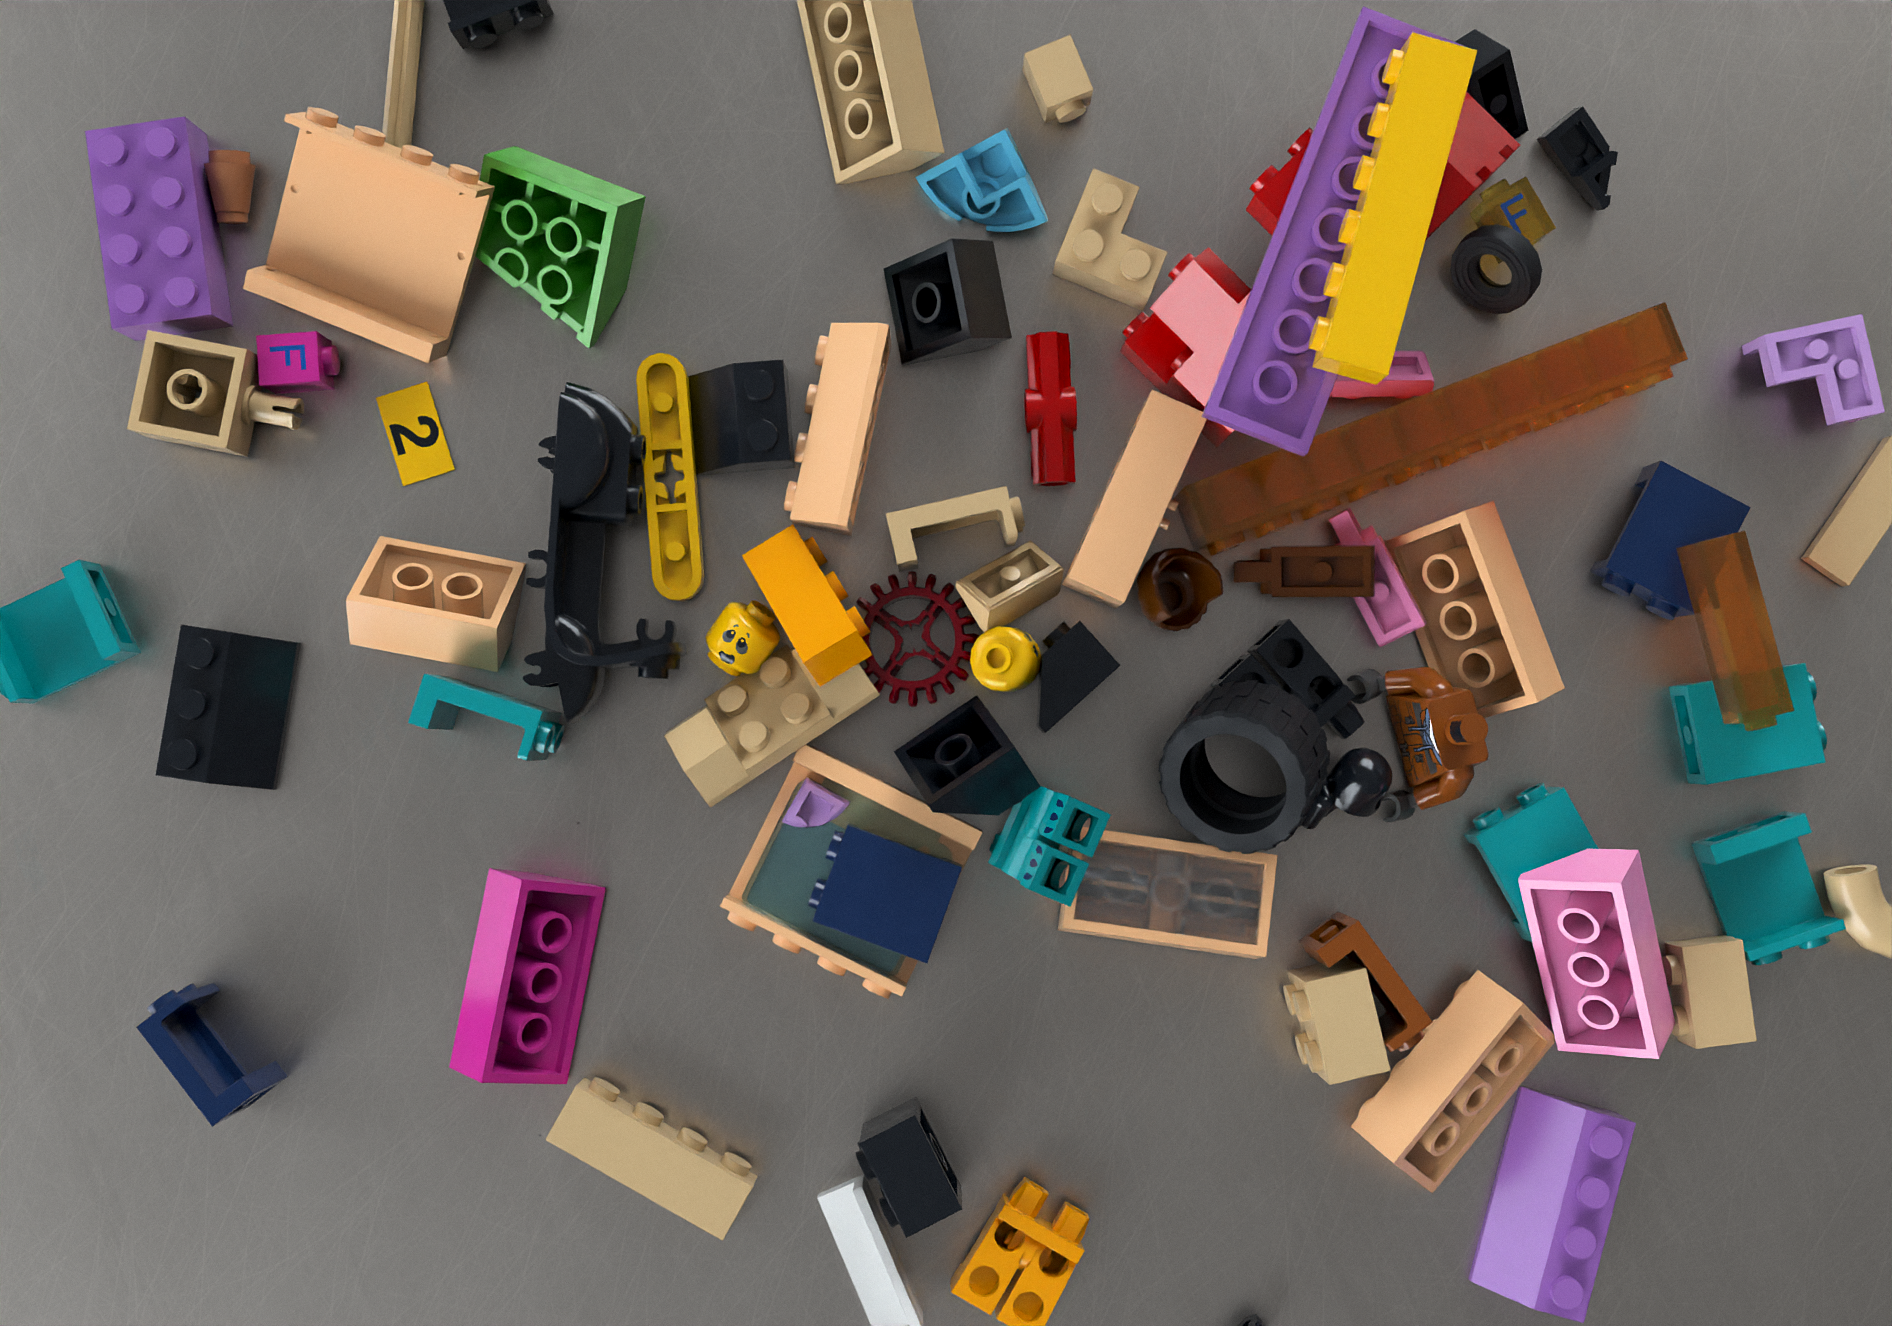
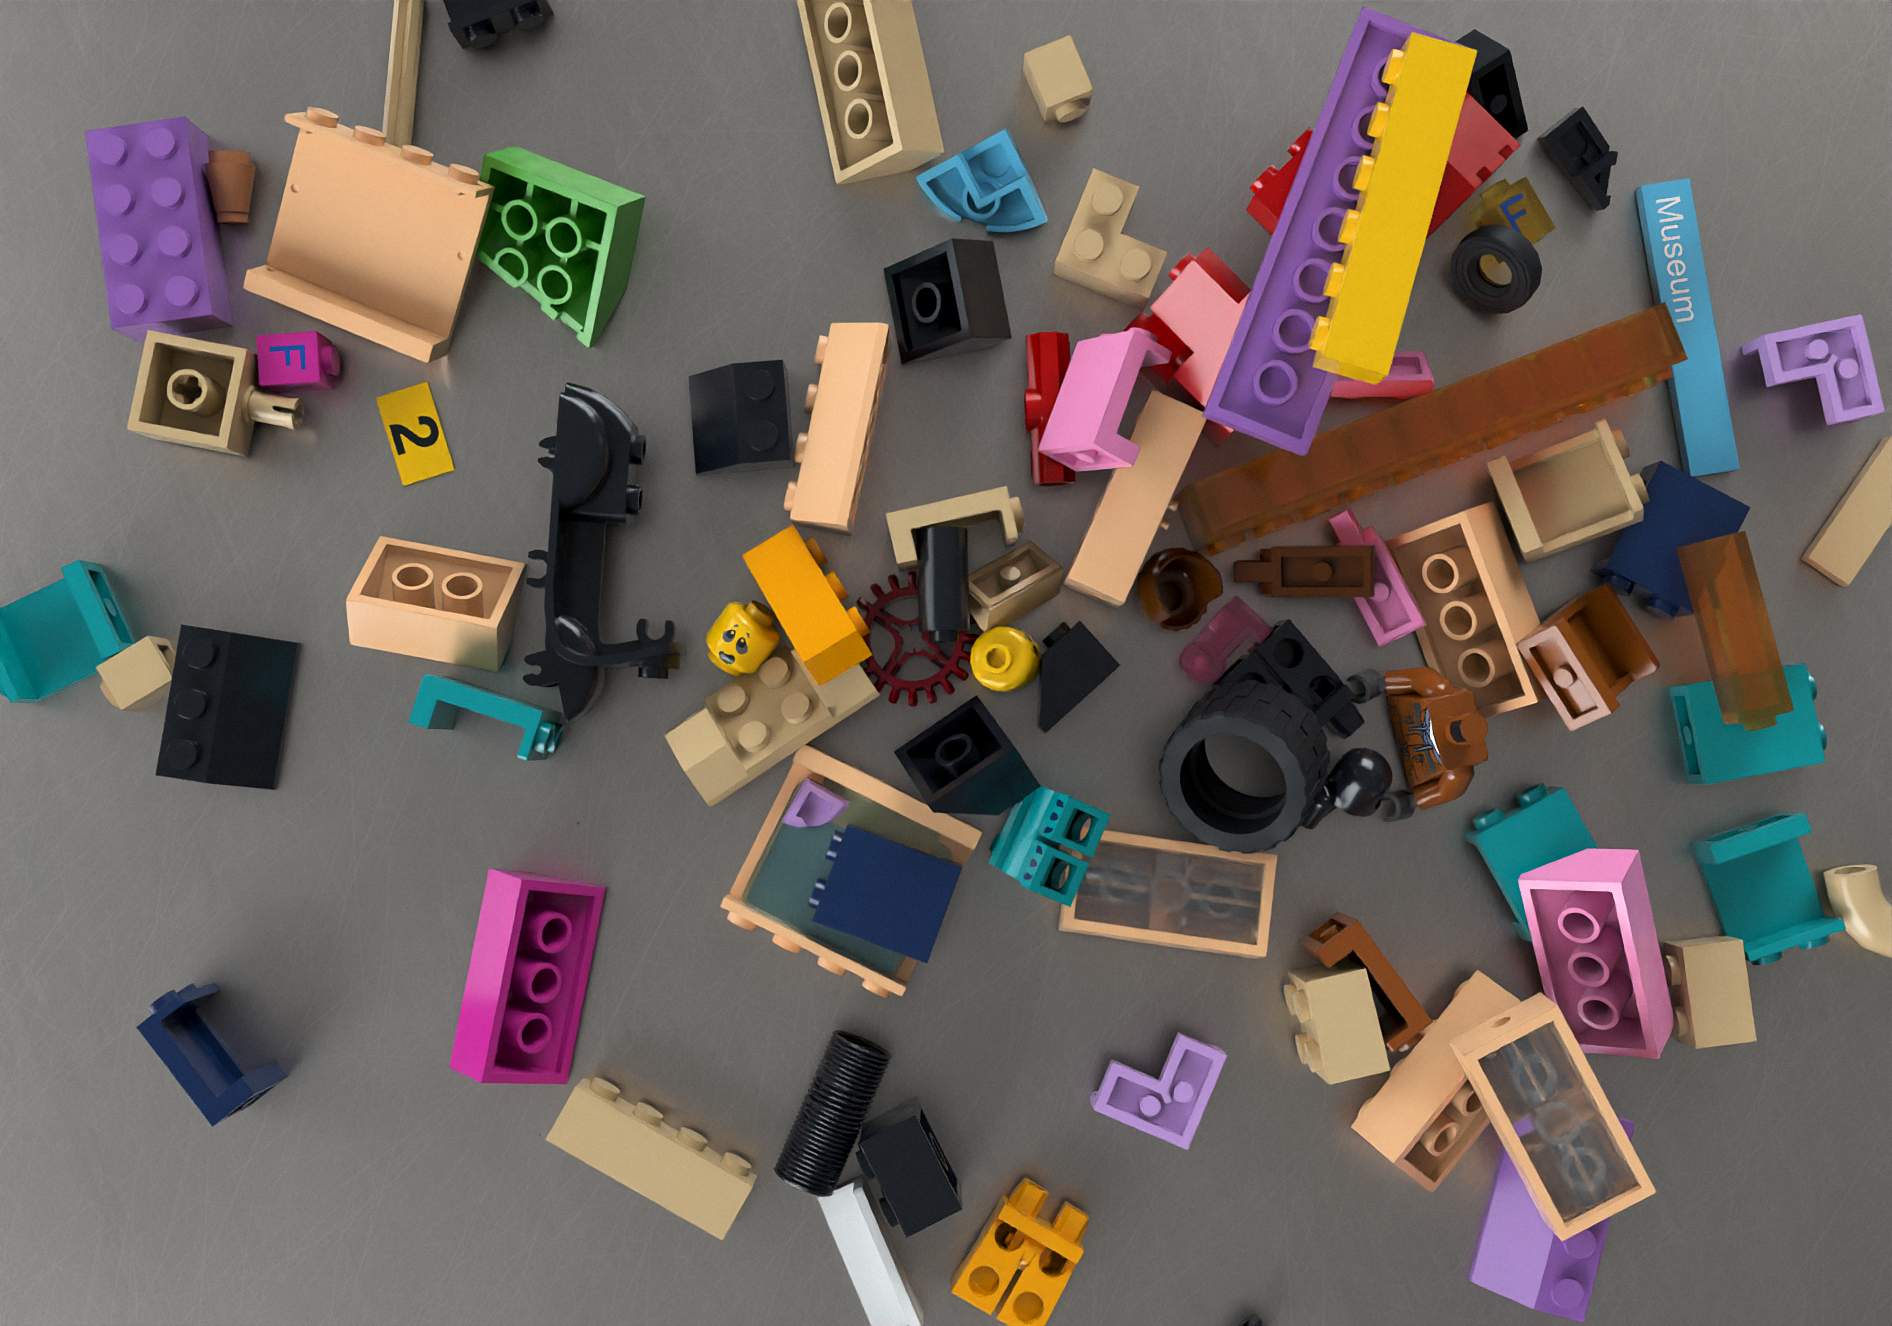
(138, 674): none -> tan brick
(673, 527): yellow piece -> none
(825, 1125): none -> black piece
(943, 583): none -> black brick
(1095, 398): none -> bright pink panel
(1165, 1105): none -> lavender panel
(1207, 653): none -> clear pink leg
(1552, 1116): none -> brick
(1569, 492): none -> tan panel
(1588, 655): none -> dark orange panel
(1681, 282): none -> medium azure tile

